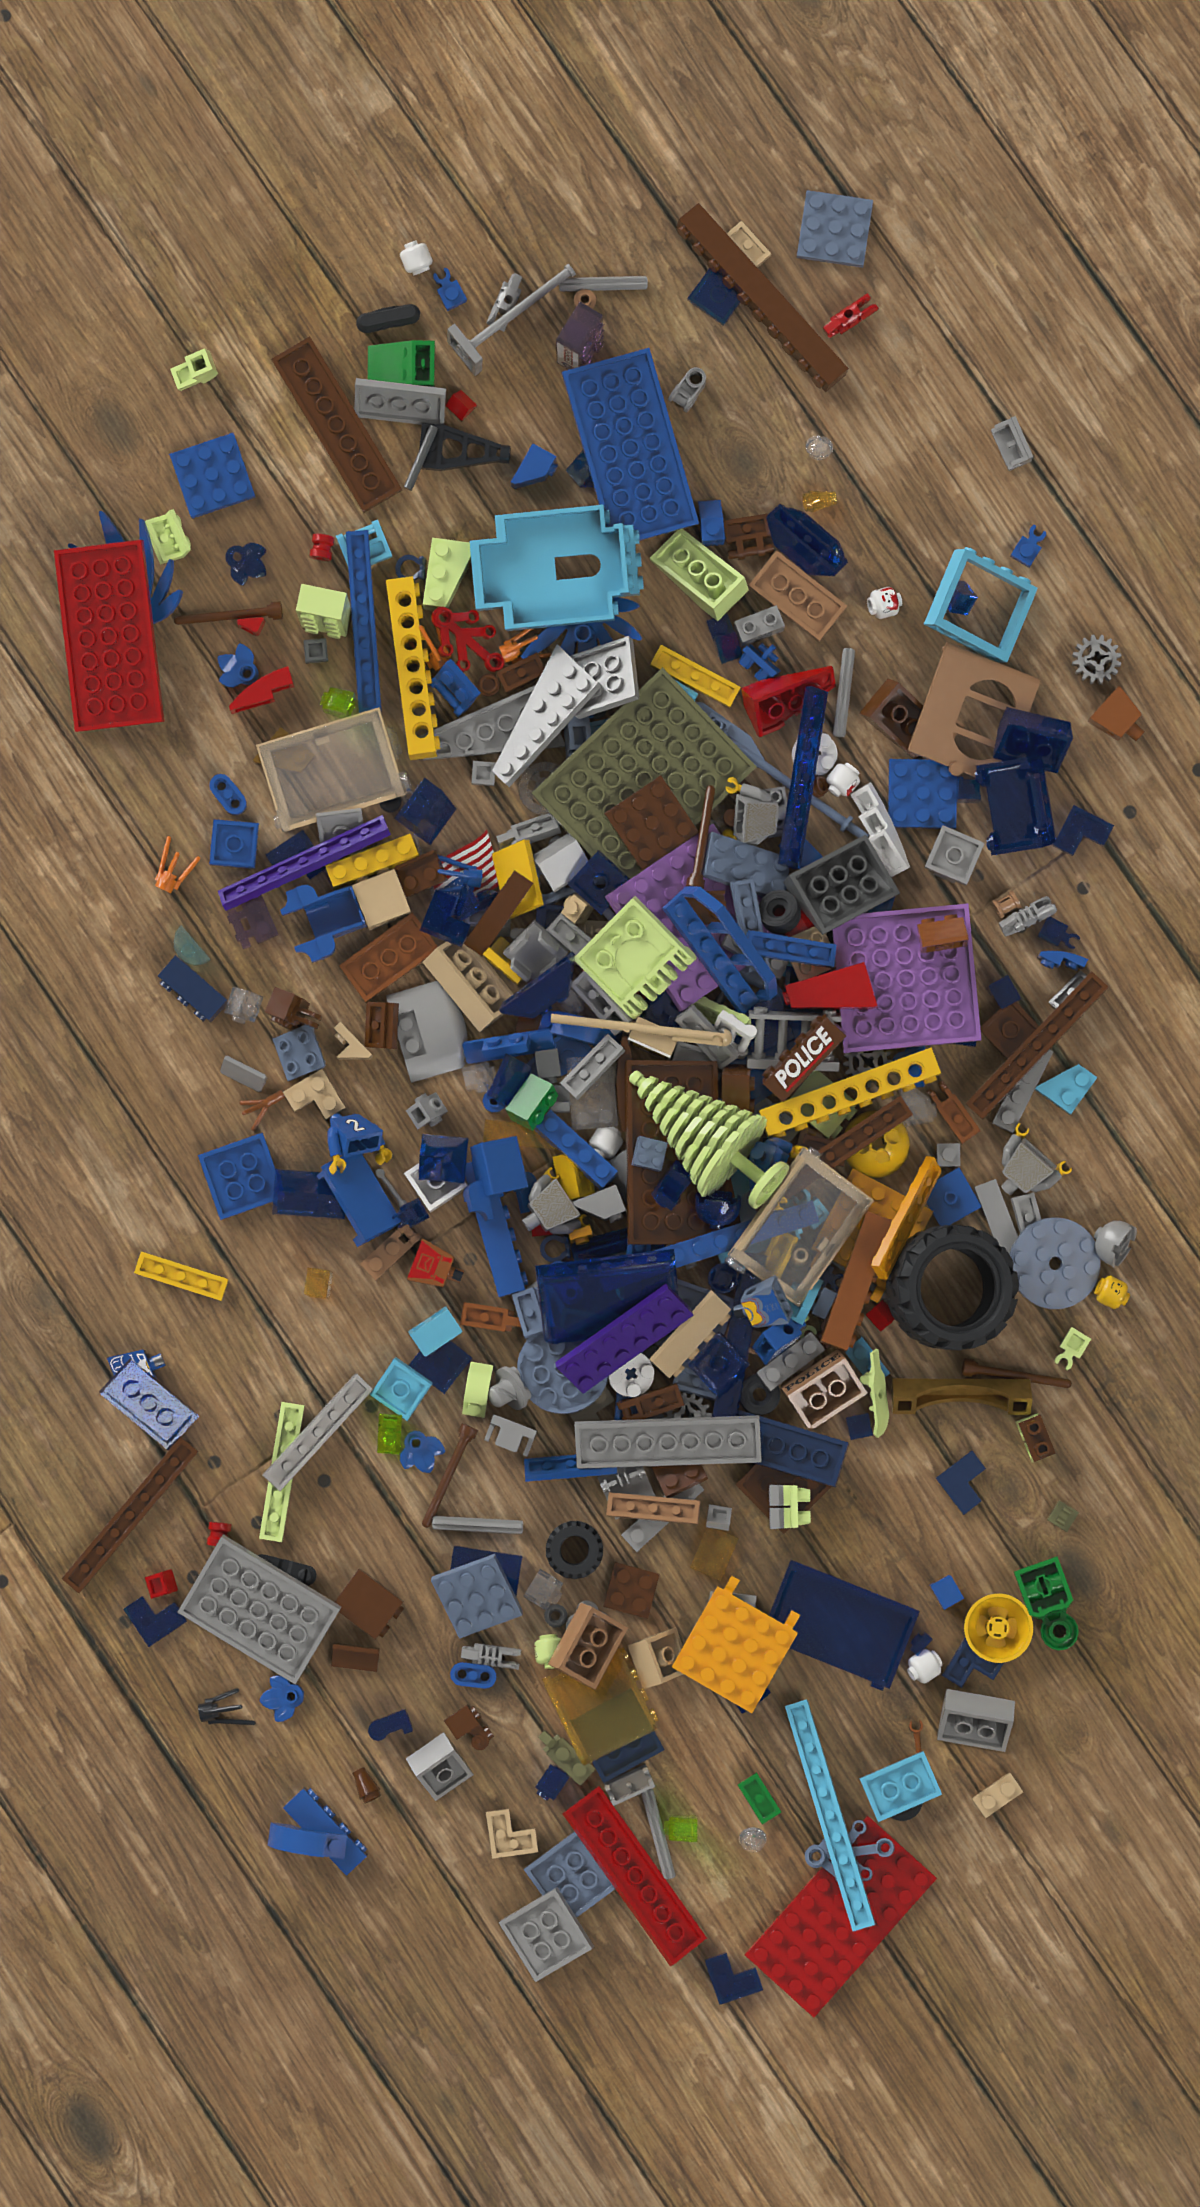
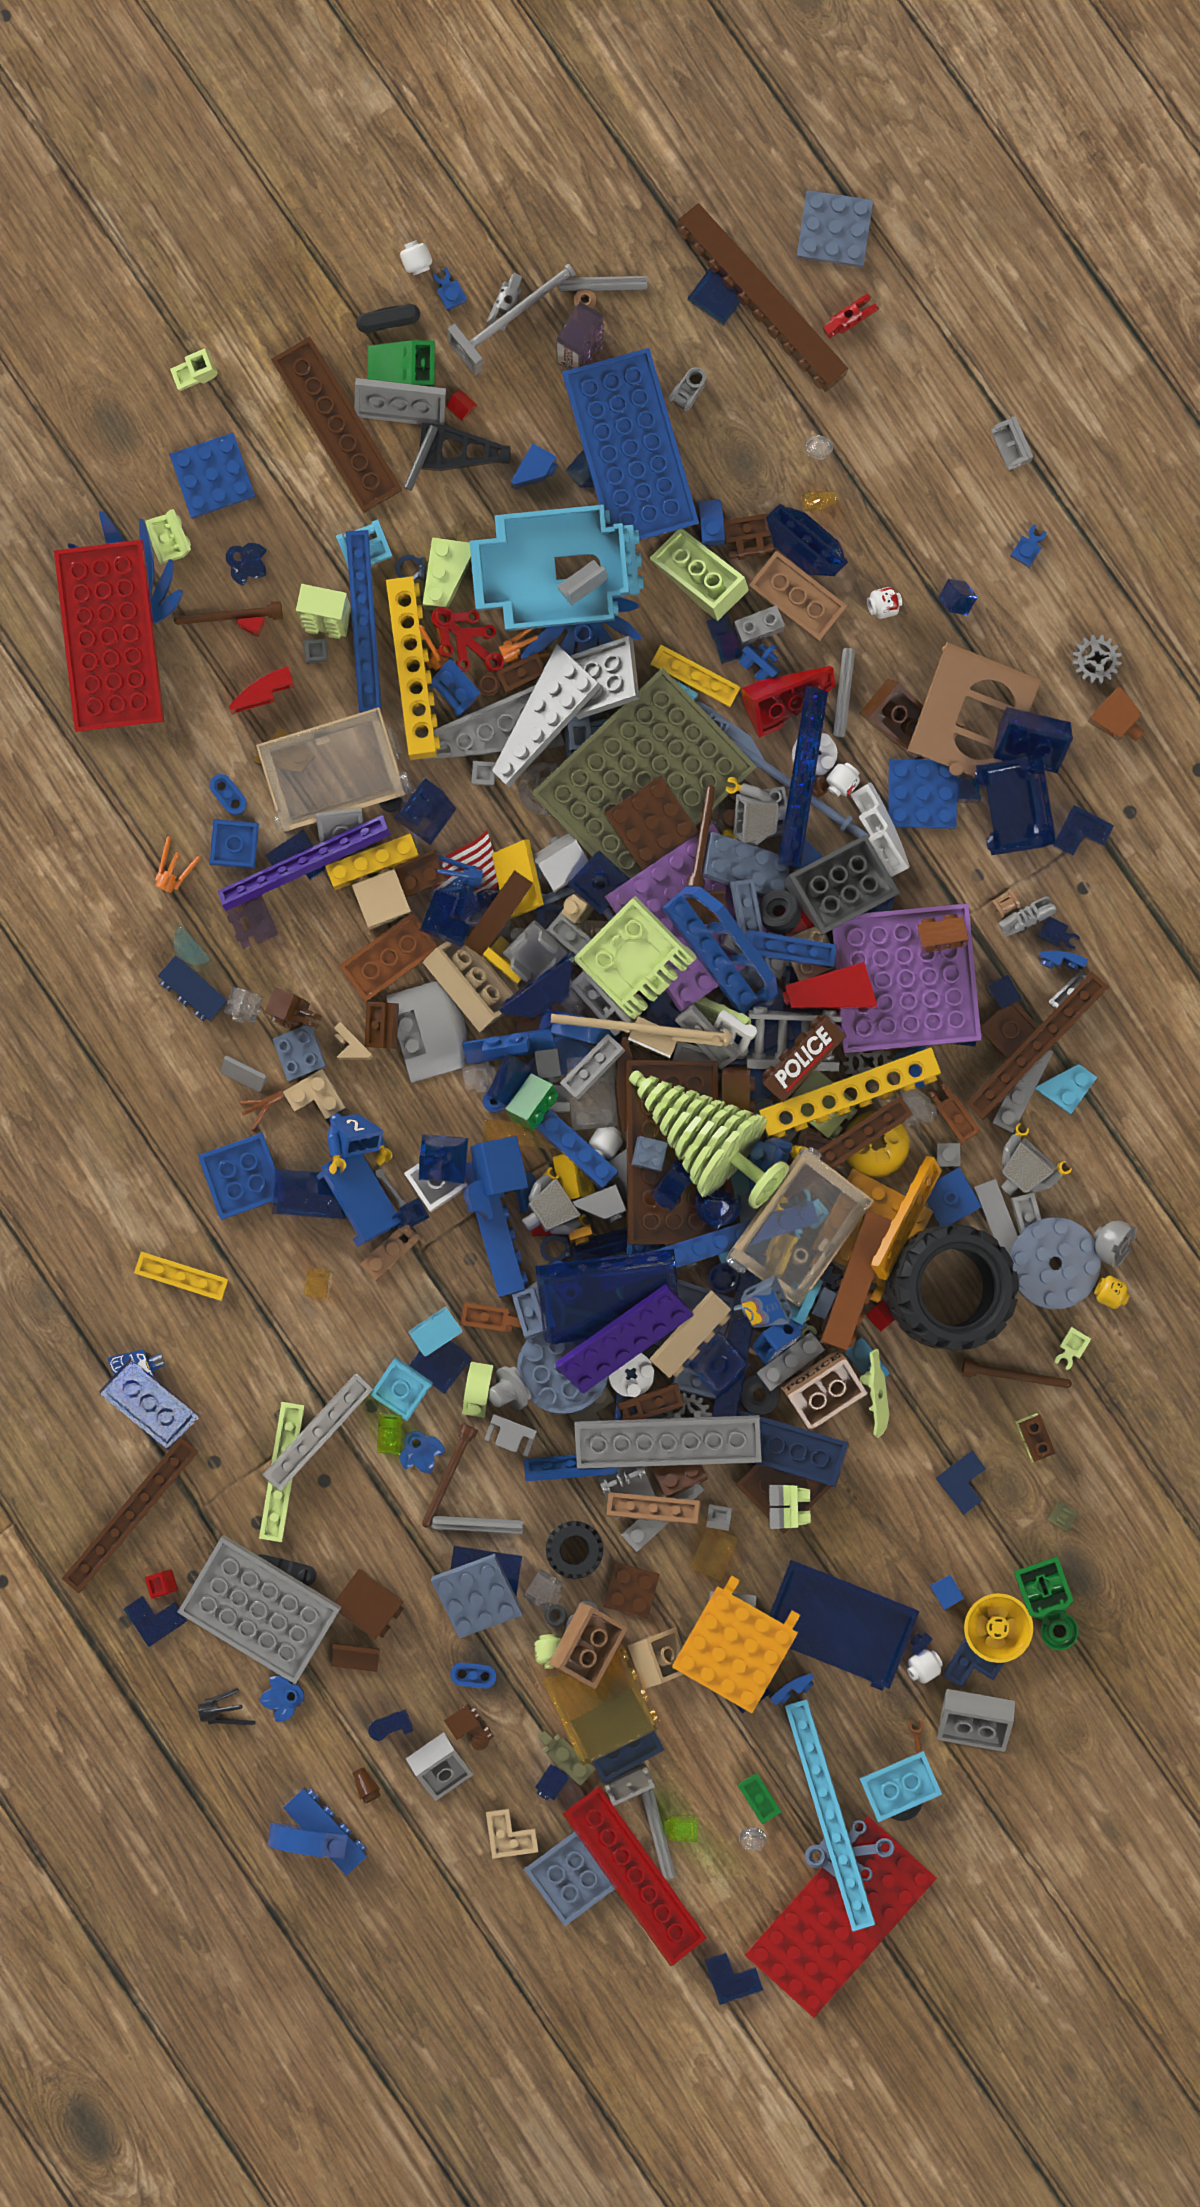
(217, 1531): red wheel -> none
(236, 665): blue plate -> none
(322, 547): red wheel -> none
(328, 915): blue piece -> none
(338, 702): clear neon green slope -> none
(427, 1110): light grey brick -> none
(433, 1266): torso -> none
(490, 1655): light grey hinge -> none
(532, 829): light grey hinge -> none
(546, 1934): light grey plate -> none
(583, 582): none -> light grey panel
(749, 244): tan plate -> none
(799, 1684): none -> blue slope
(859, 1426): clear blue plate -> none
(916, 1393): pearl gold arch -> none
(946, 590): medium azure window -> none
(954, 856): light grey panel -> none
(997, 1795): tan plate -> none

